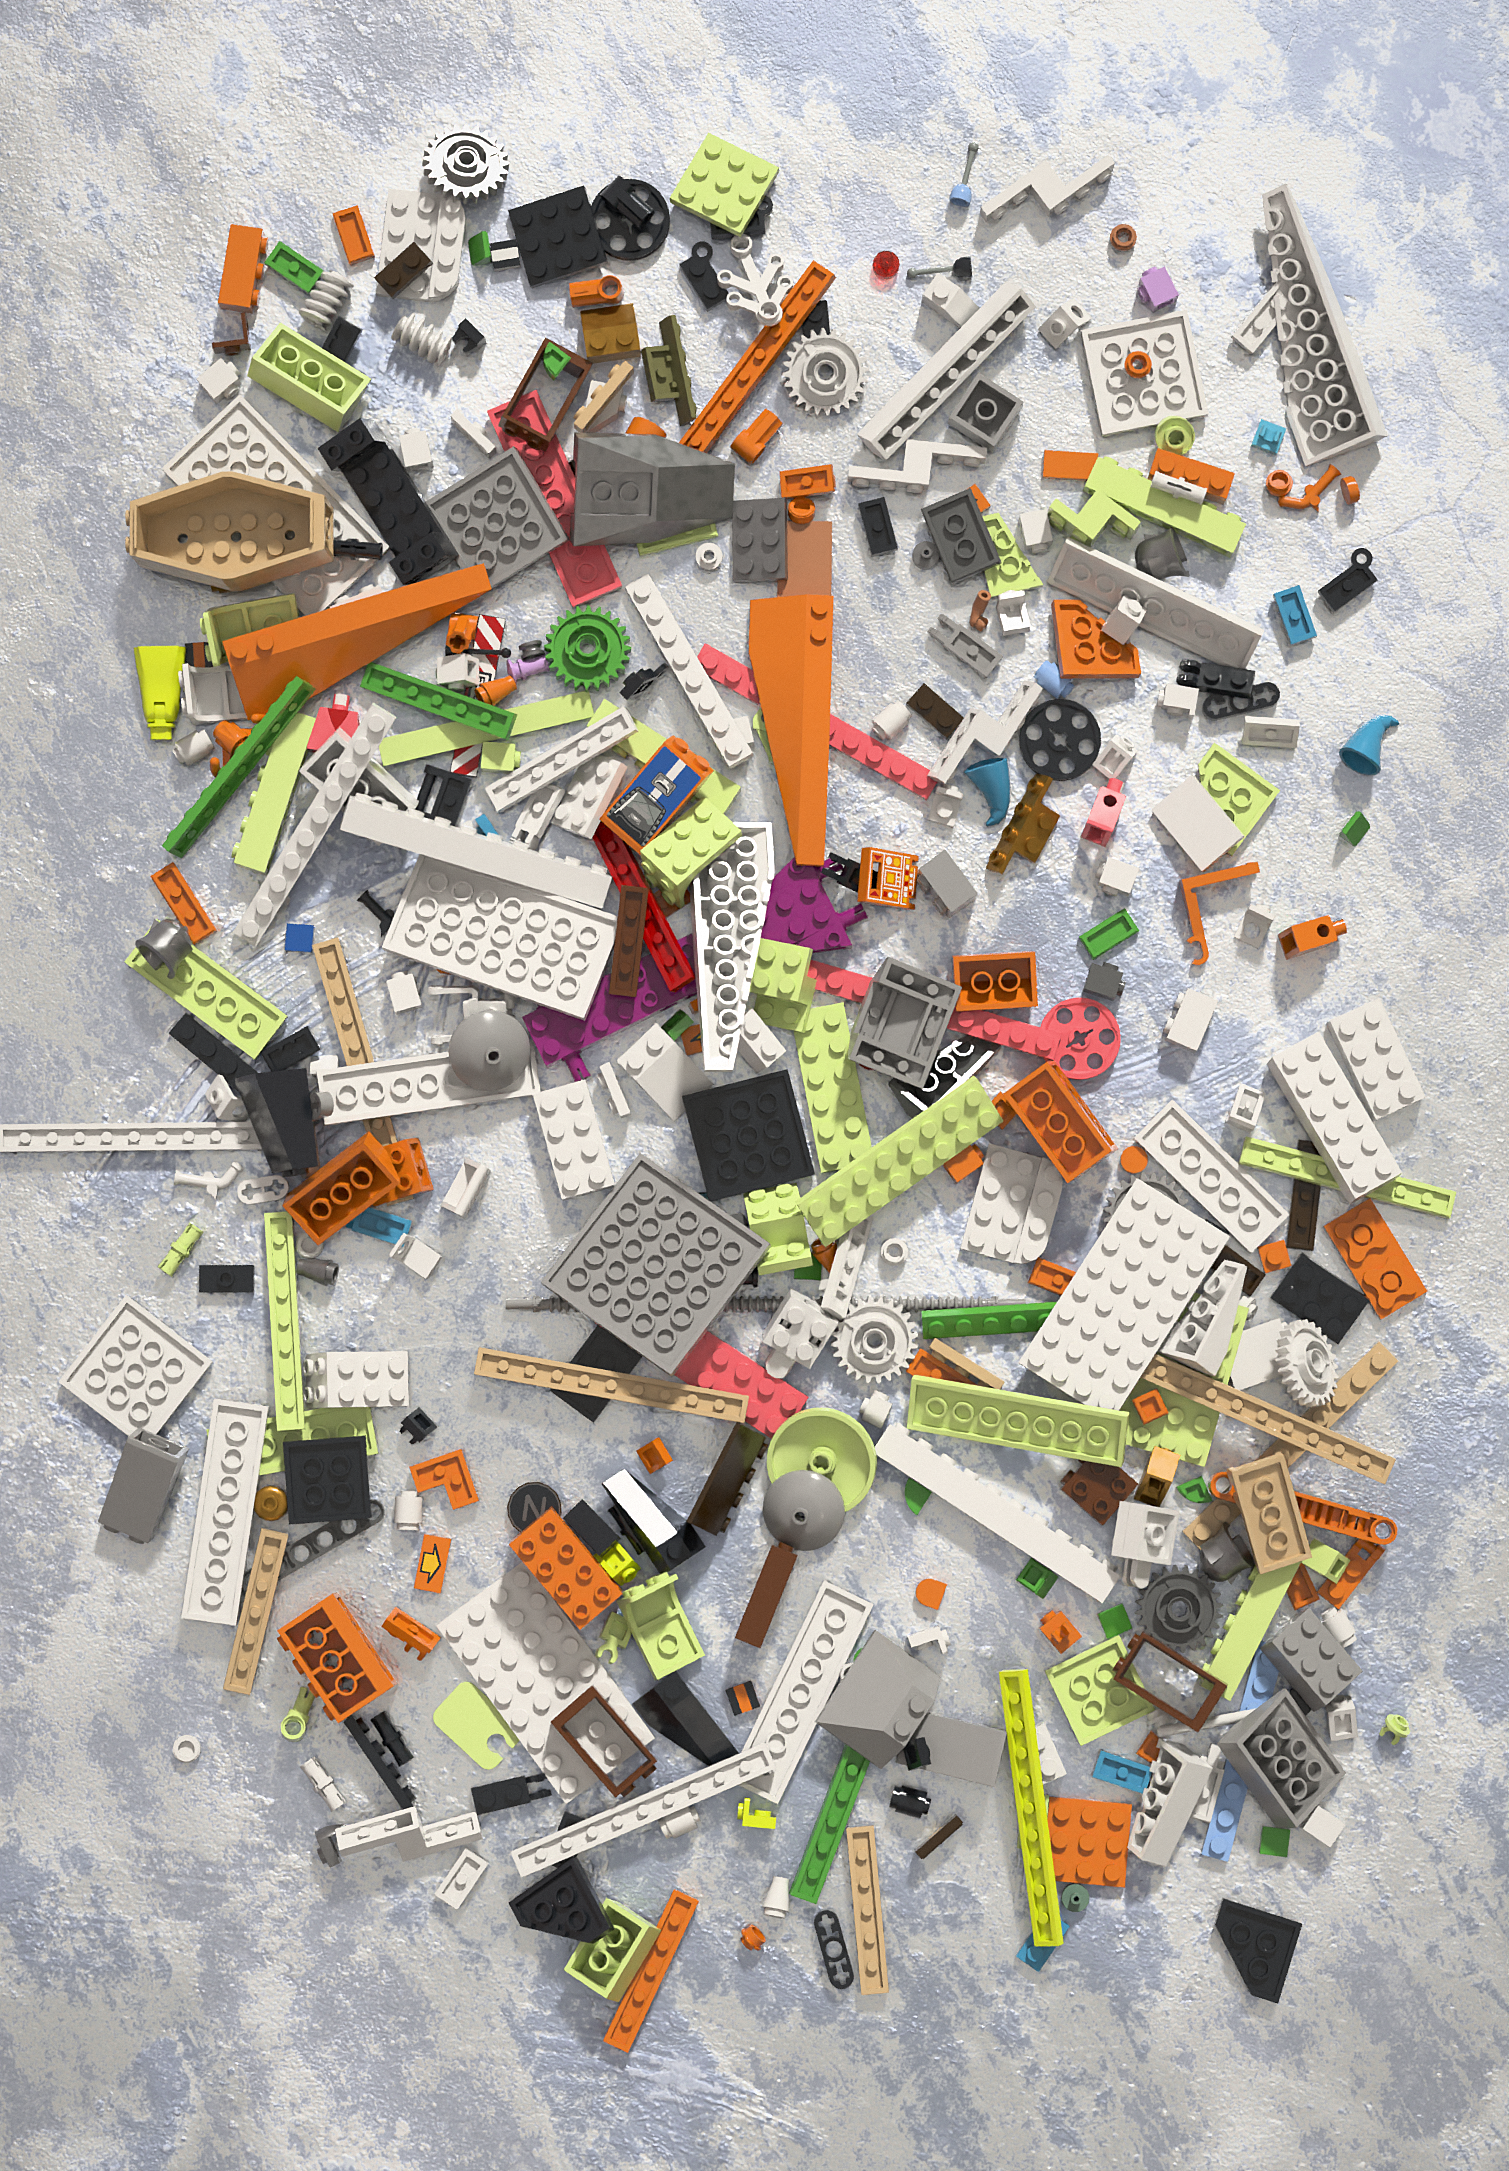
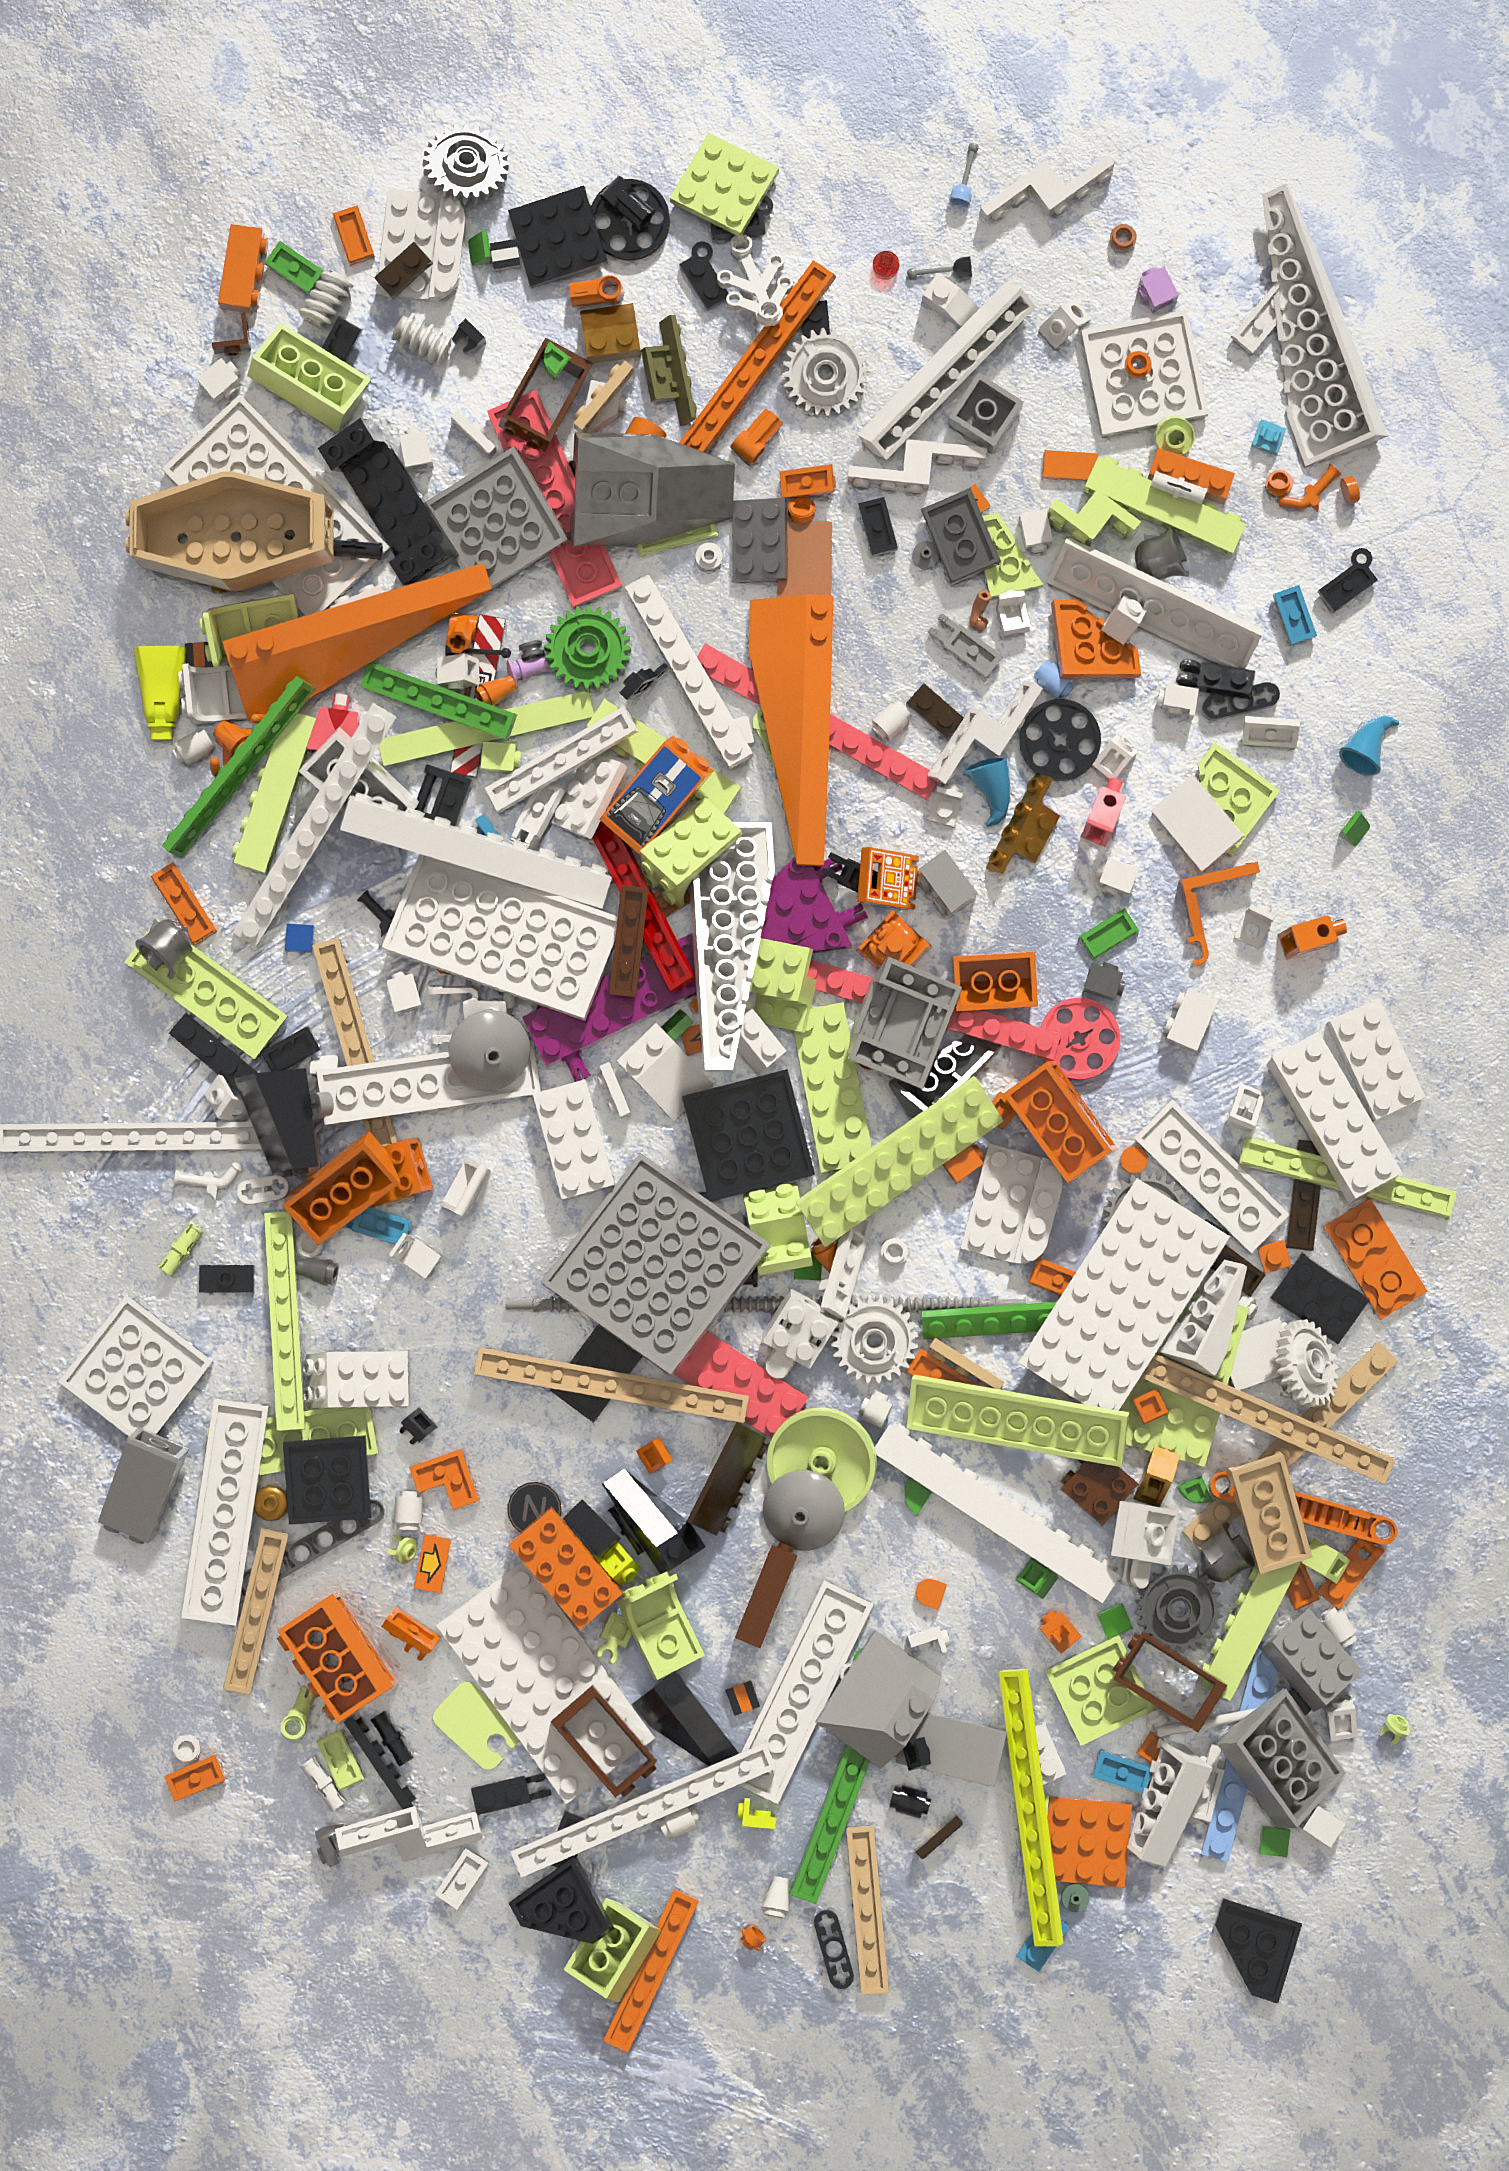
(195, 1777): none -> orange plate
(340, 1759): none -> yellowish green plate
(406, 1549): none -> yellowish green plate
(894, 940): none -> orange brick

